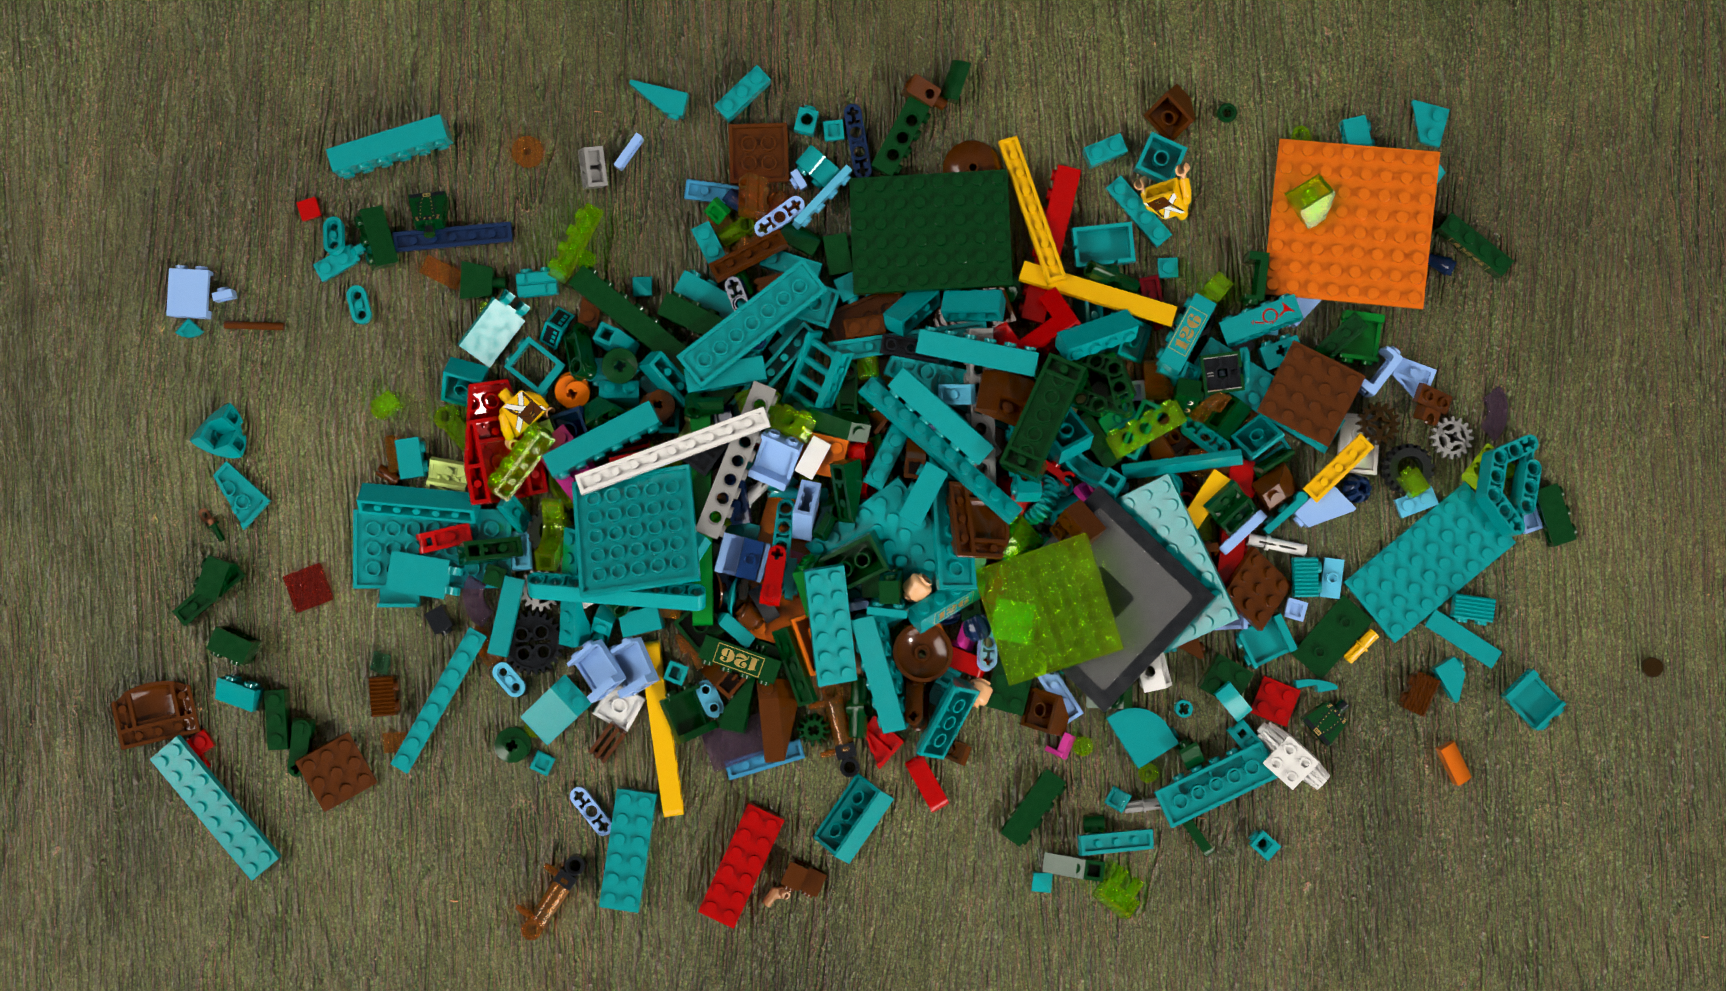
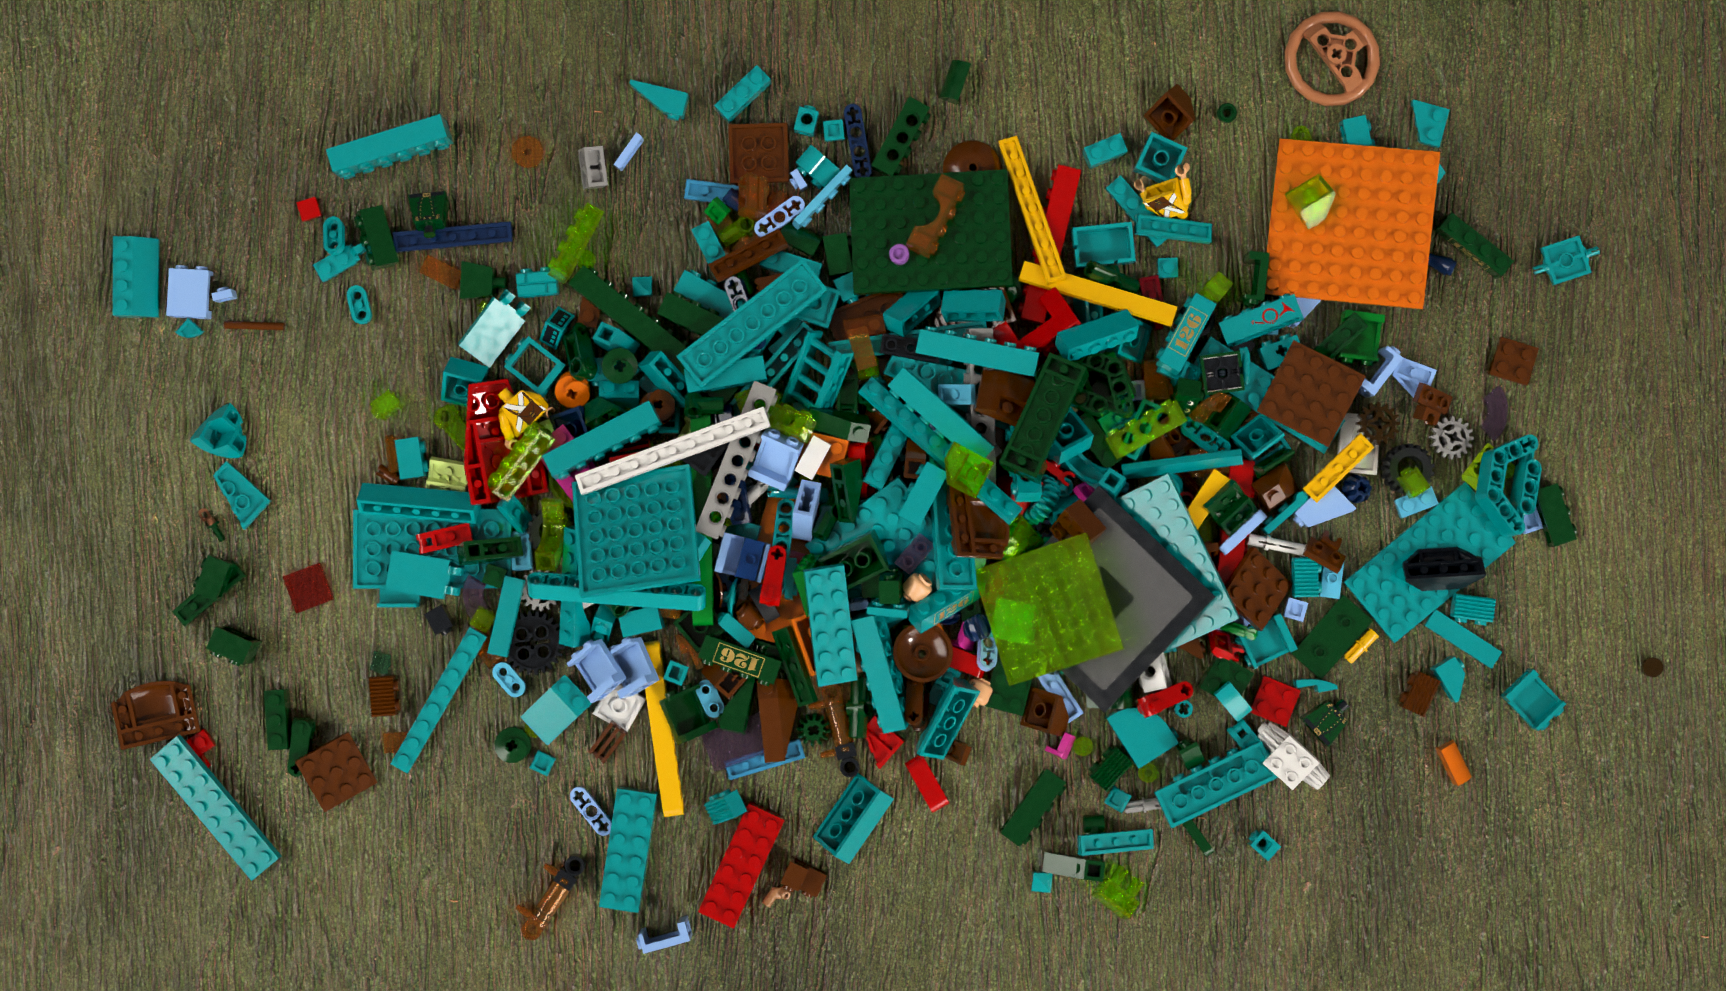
(135, 277): none -> teal slope
(239, 692): teal slope -> none
(482, 619): none -> clear neon green tile
(666, 940): none -> light blue panel
(725, 806): none -> teal brick
(862, 348): none -> clear orange slope
(899, 254): none -> medium lavender tile
(914, 553): none -> slope
(916, 88): reddish brown torso -> none
(924, 238): none -> clear orange arch
(966, 469): none -> clear neon green slope
(1110, 768): none -> dark green brick
(1162, 699): none -> red piece
(1173, 229): none -> teal tile
(1222, 646): none -> red plate
(1240, 630): none -> green axle
(1325, 552): none -> reddish brown plate
(1361, 35): none -> nougat piece
(1443, 569): none -> black wedge
(1513, 361): none -> reddish brown plate
(1565, 260): none -> teal plate

